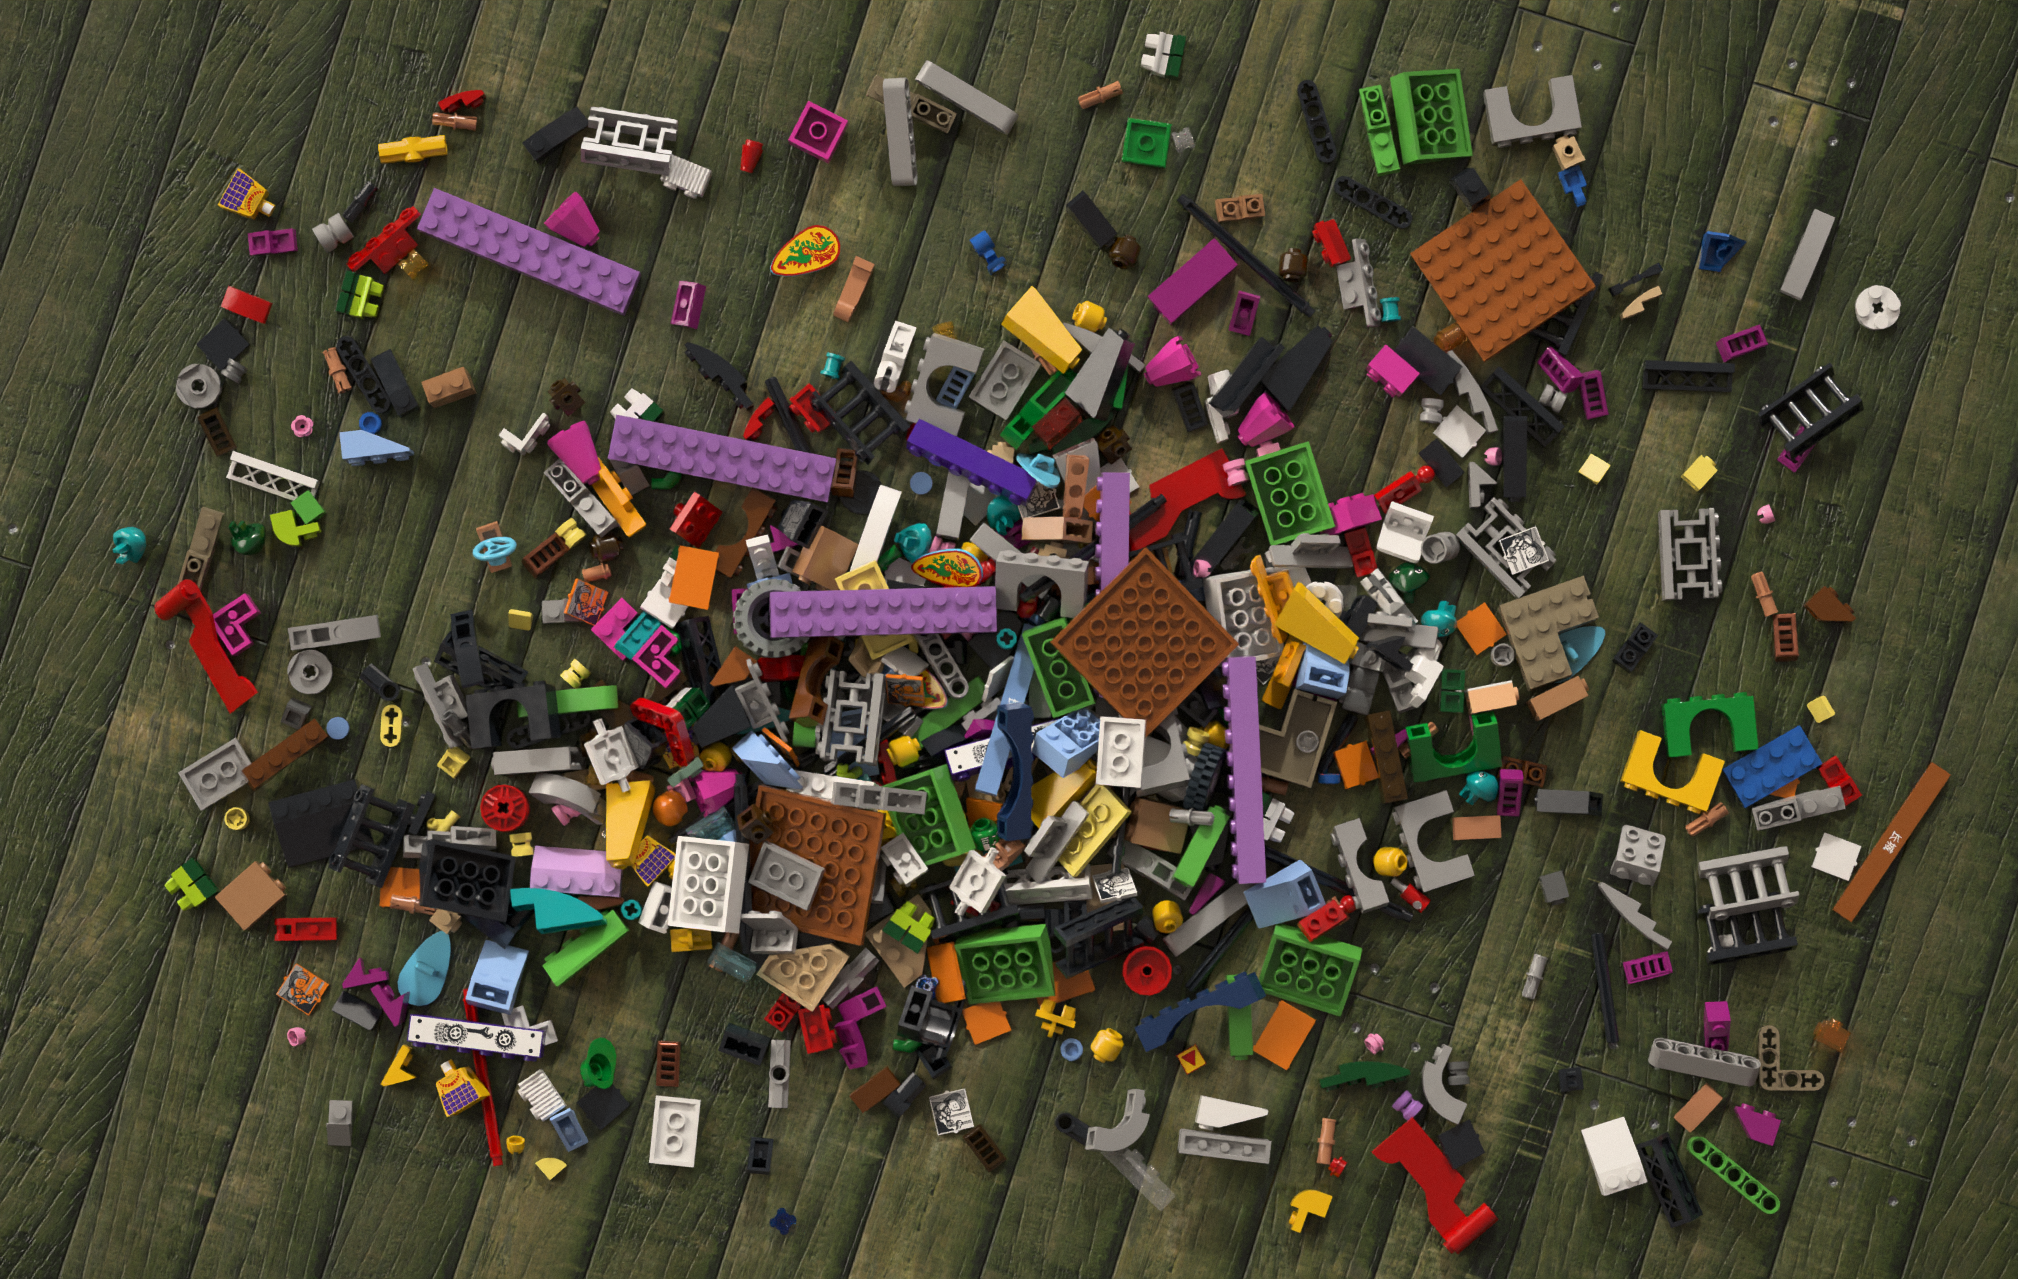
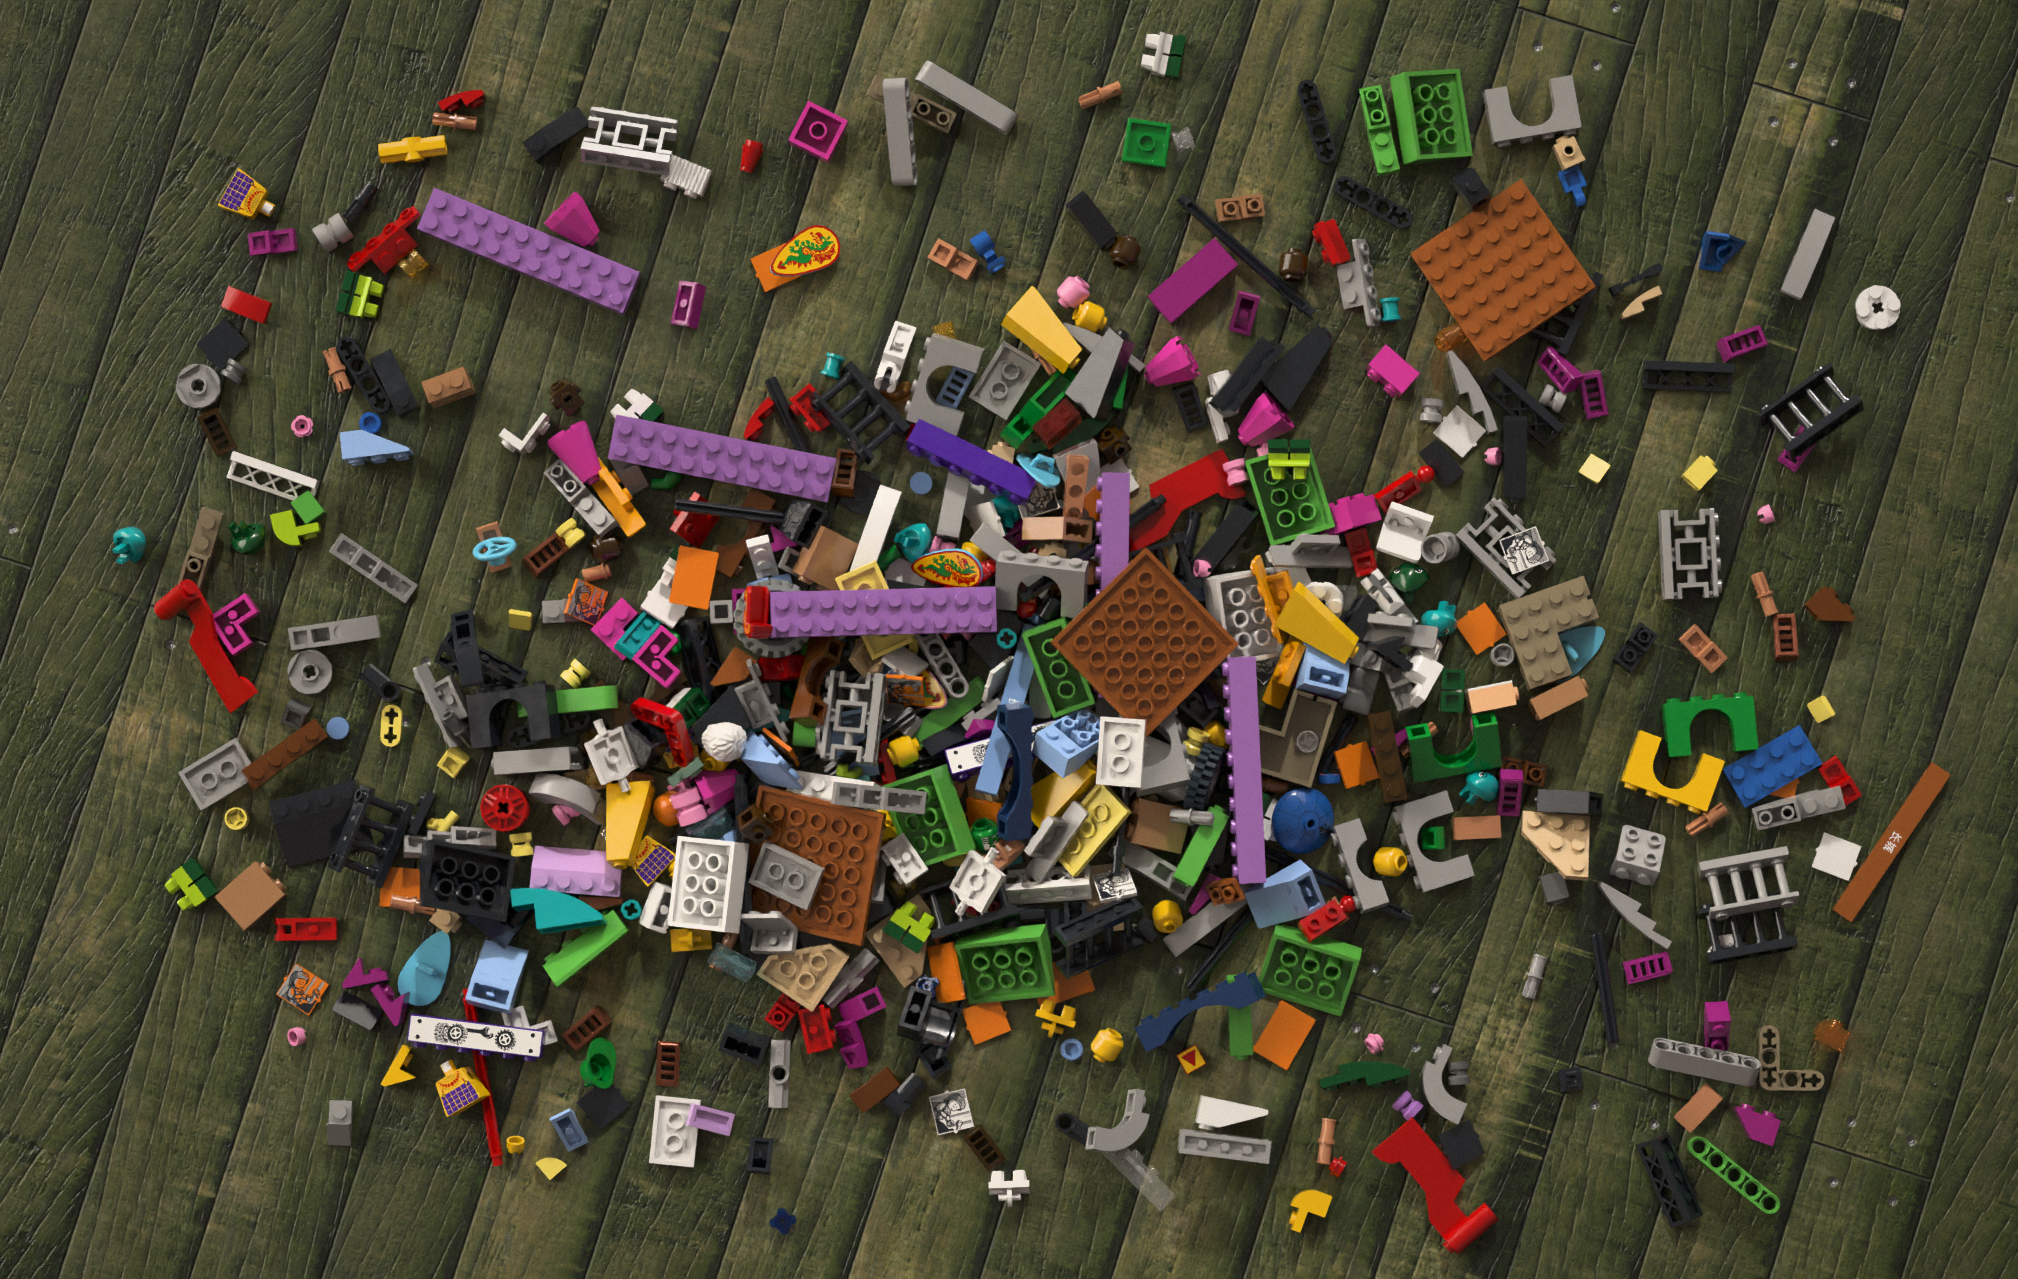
(373, 568): none -> light grey slope
(541, 1095): white brick -> none
(601, 1016): none -> copper slope
(688, 806): none -> bright pink wheel
(710, 1119): none -> lavender tile
(715, 366): black slope -> none
(721, 612): none -> light grey brick
(724, 741): none -> white hair
(728, 511): none -> black axle
(757, 612): none -> red animal
(762, 266): none -> orange piece
(853, 288): nougat leg -> none
(906, 1046): green arm -> none
(953, 259): none -> nougat slope
(986, 514): none -> white piece
(1009, 1190): none -> white hips
(1073, 292): none -> bright pink head
(1160, 970): red wheel -> none
(1225, 891): none -> dark orange slope
(1291, 820): none -> blue dish
(1298, 460): none -> lime hips
(1411, 895): red piece -> none
(1433, 363): black piece -> none
(1433, 838): none -> green brick
(1477, 478): light grey slope -> none
(1560, 840): none -> tan plate
(1613, 1156): white slope -> none
(1702, 648): none -> nougat slope

